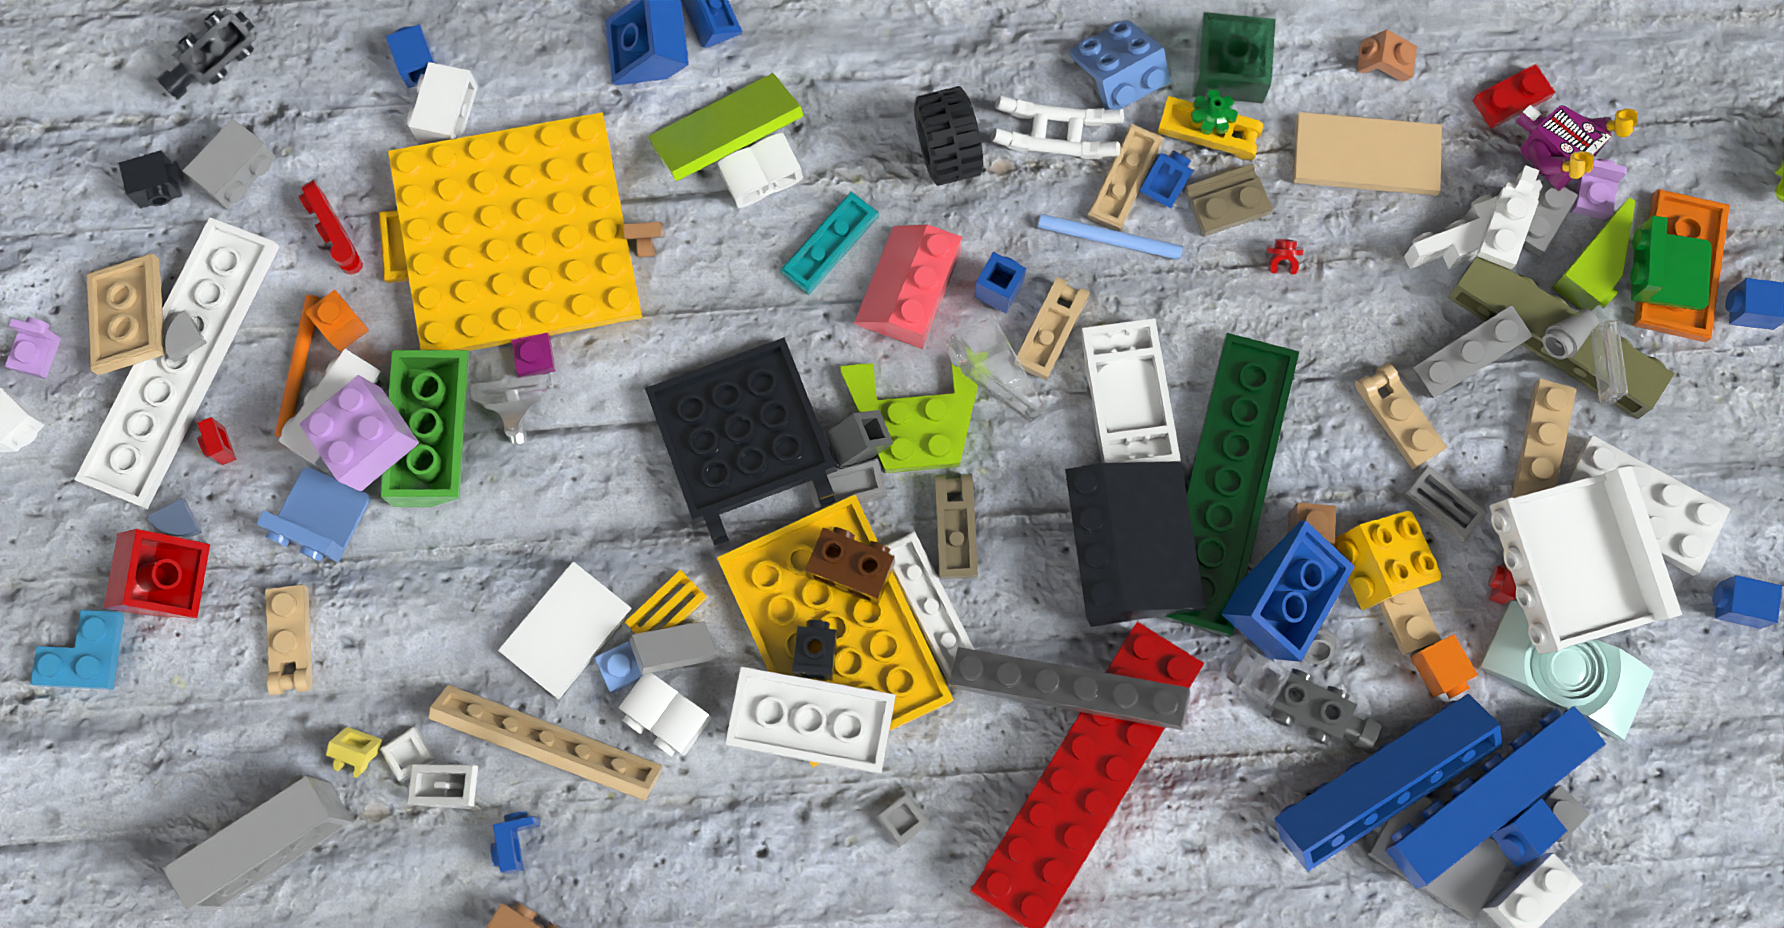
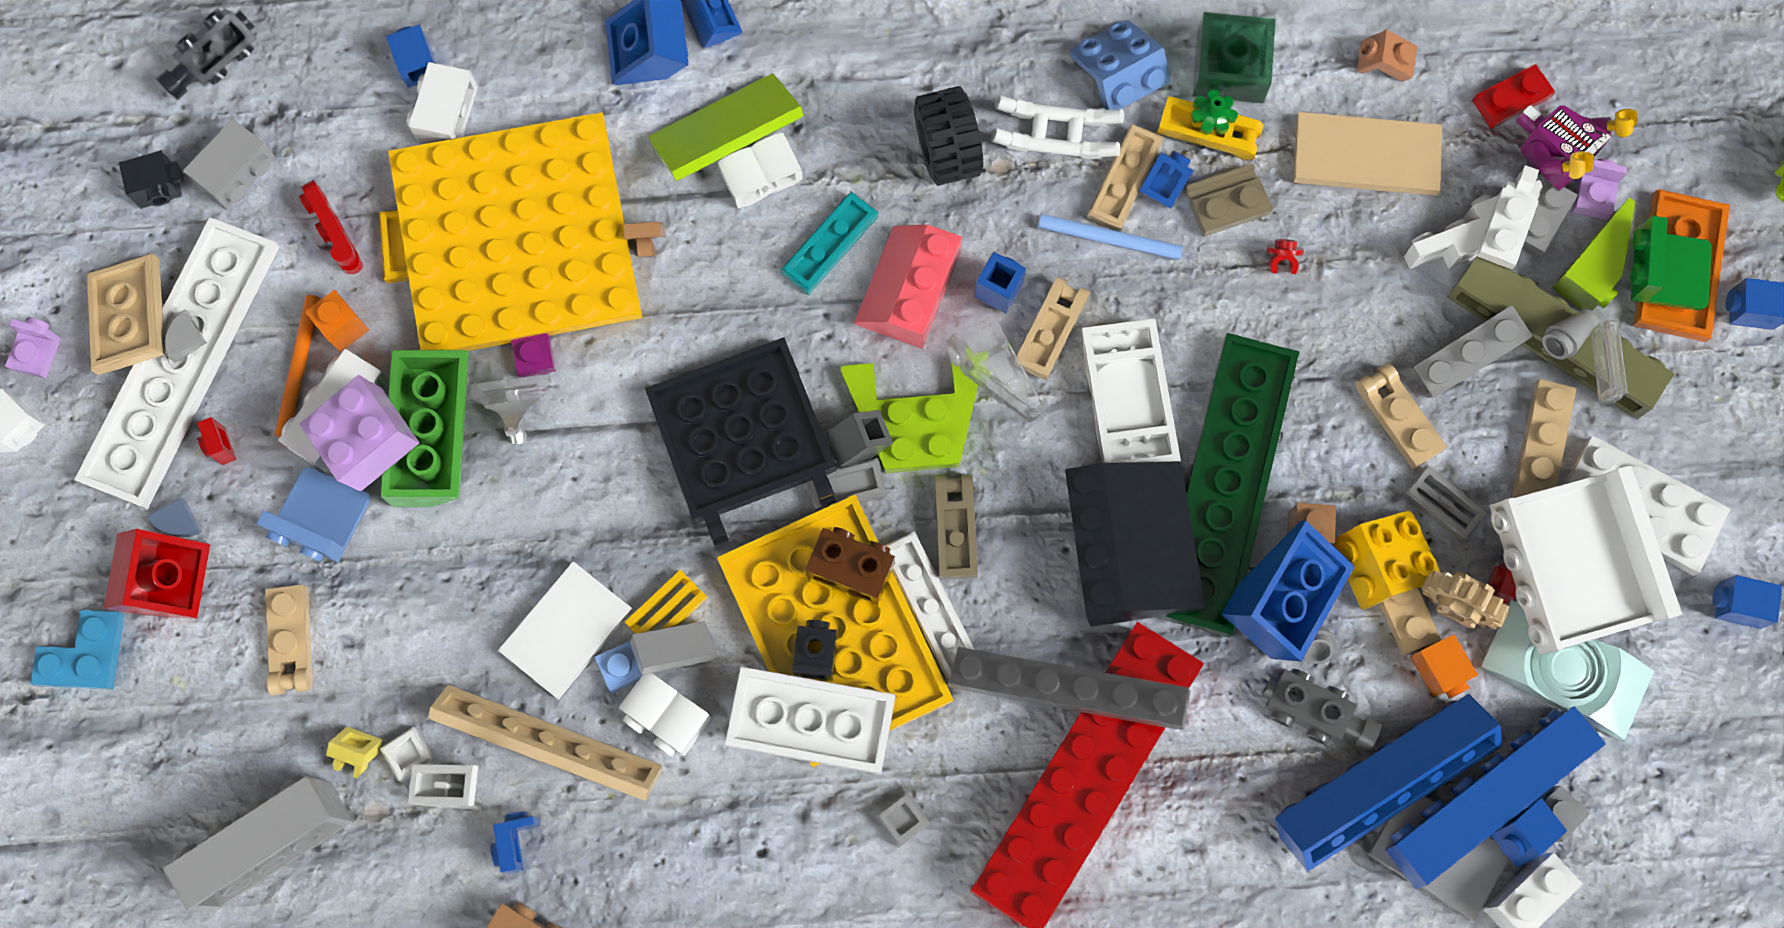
(1258, 674): clear brick -> none
(1465, 600): none -> tan gear

